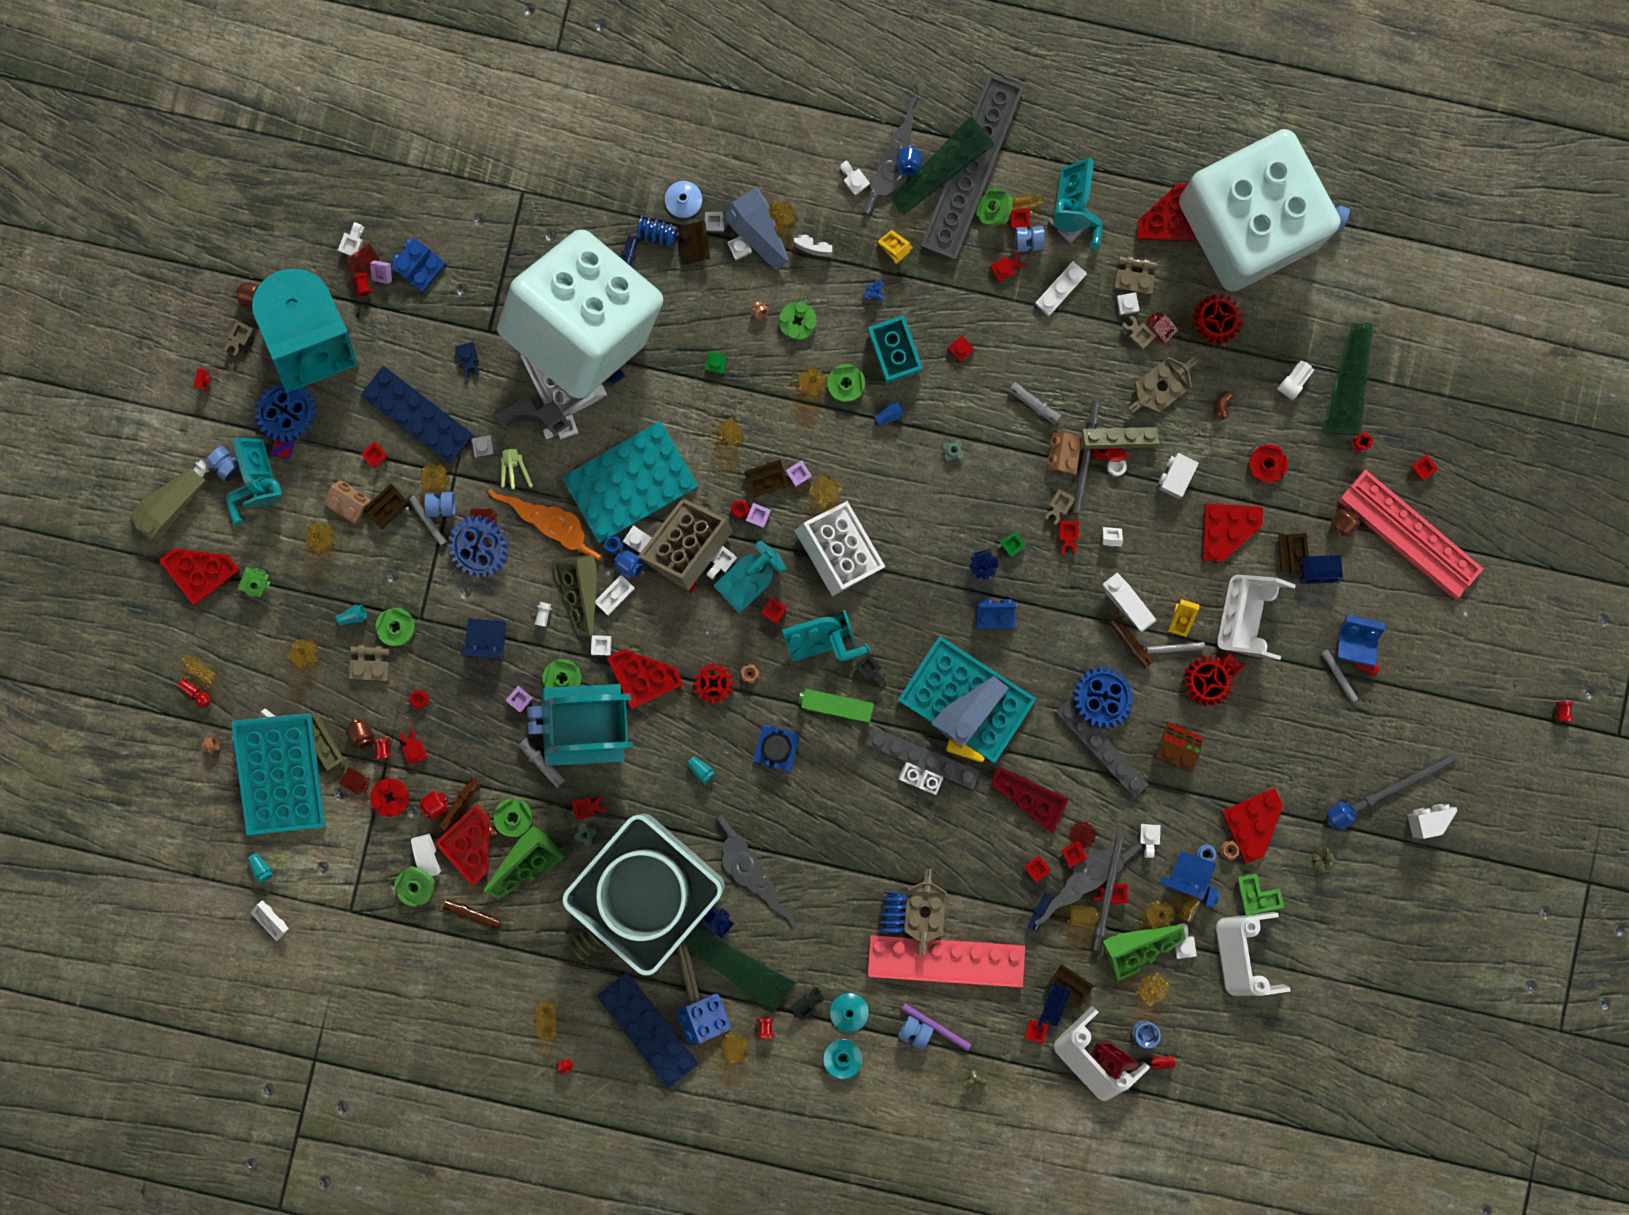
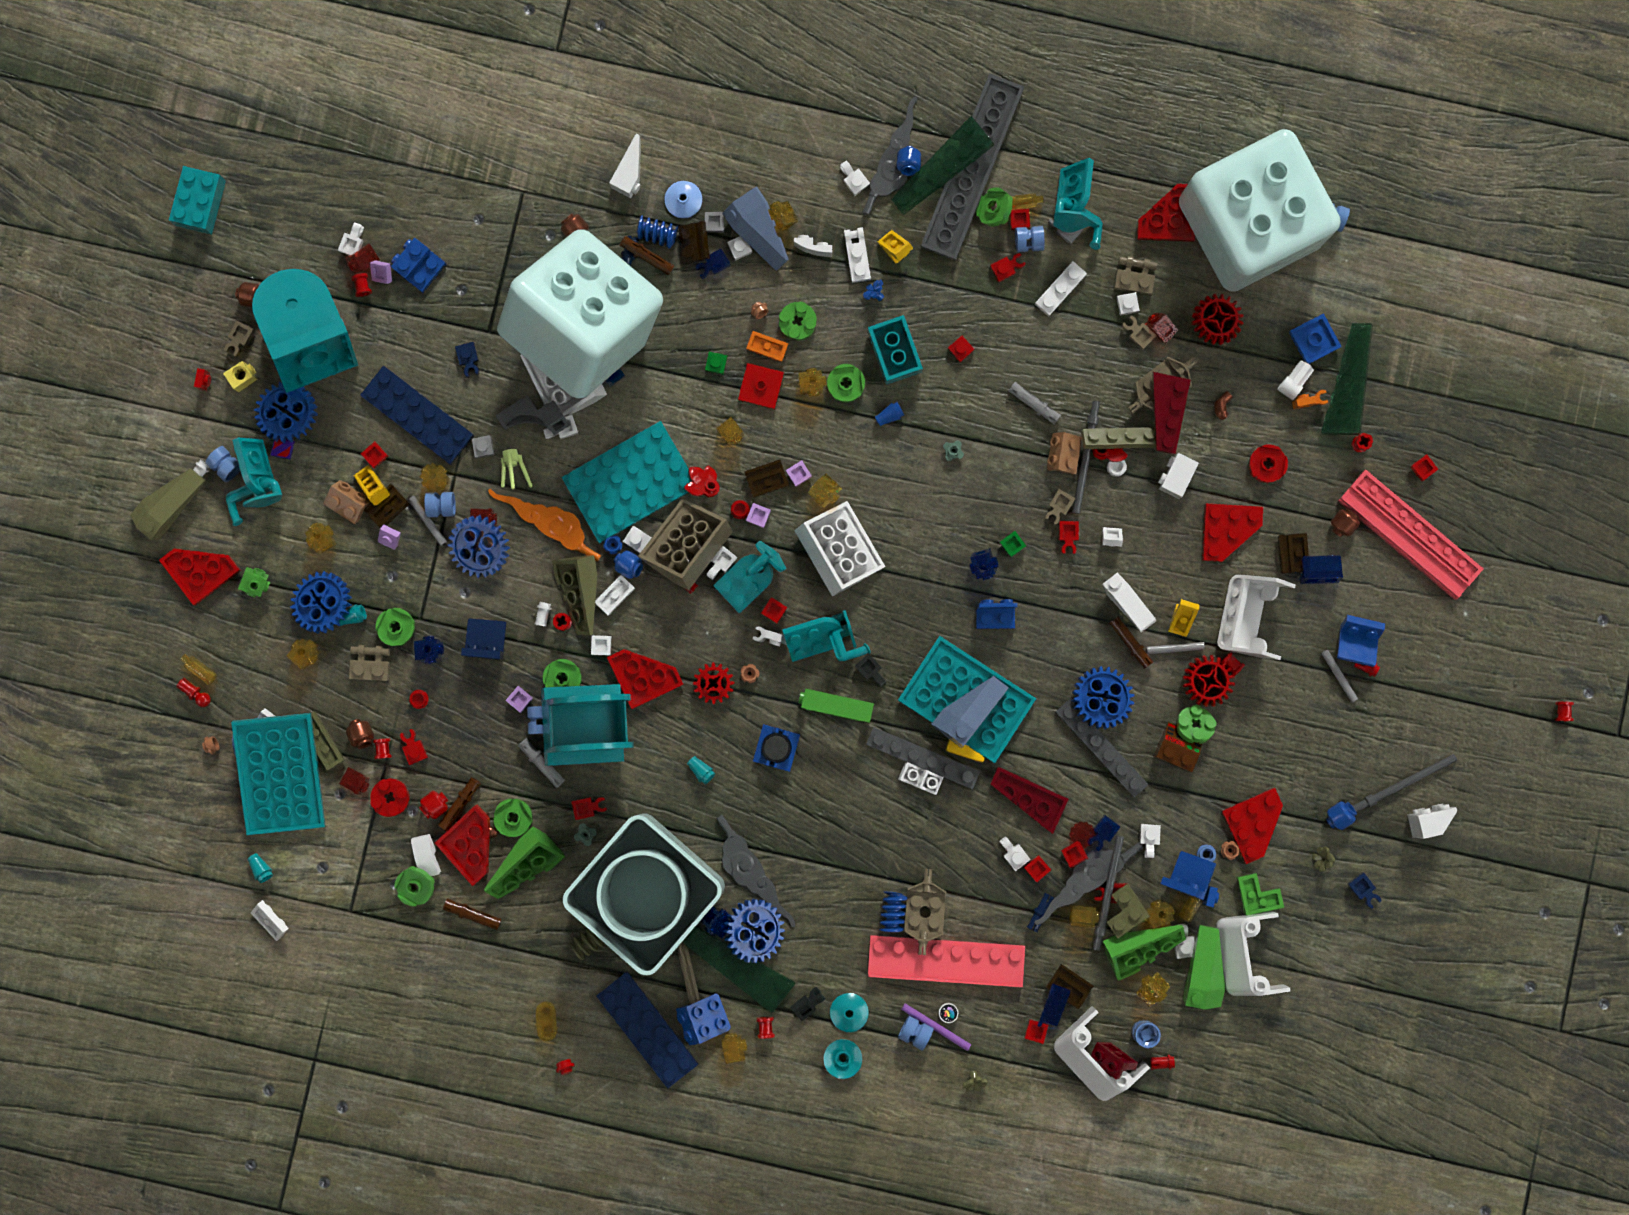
(197, 200): none -> teal brick
(233, 373): none -> light yellow brick
(334, 590): none -> blue gear
(378, 493): none -> yellow slope
(388, 537): none -> lavender plate
(421, 649): none -> clear blue brick
(560, 616): none -> red bush
(573, 223): none -> copper head
(627, 175): none -> white slope
(648, 256): none -> reddish brown pin
(701, 480): none -> red plate
(716, 263): none -> clear blue plate
(746, 947): none -> blue gear
(761, 386): none -> red plate
(767, 346): none -> orange plate
(774, 638): none -> white plate
(857, 256): none -> white plate
(948, 1012): none -> tile
(1015, 854): none -> white plate
(1105, 830): none -> clear blue plate
(1132, 912): none -> olive plate
(1169, 406): none -> dark red wing
(1202, 717): none -> bright green plate
(1205, 977): none -> bright green wedge
(1305, 401): none -> orange plate
(1315, 339): none -> blue plate
(1363, 888): none -> dark blue plate

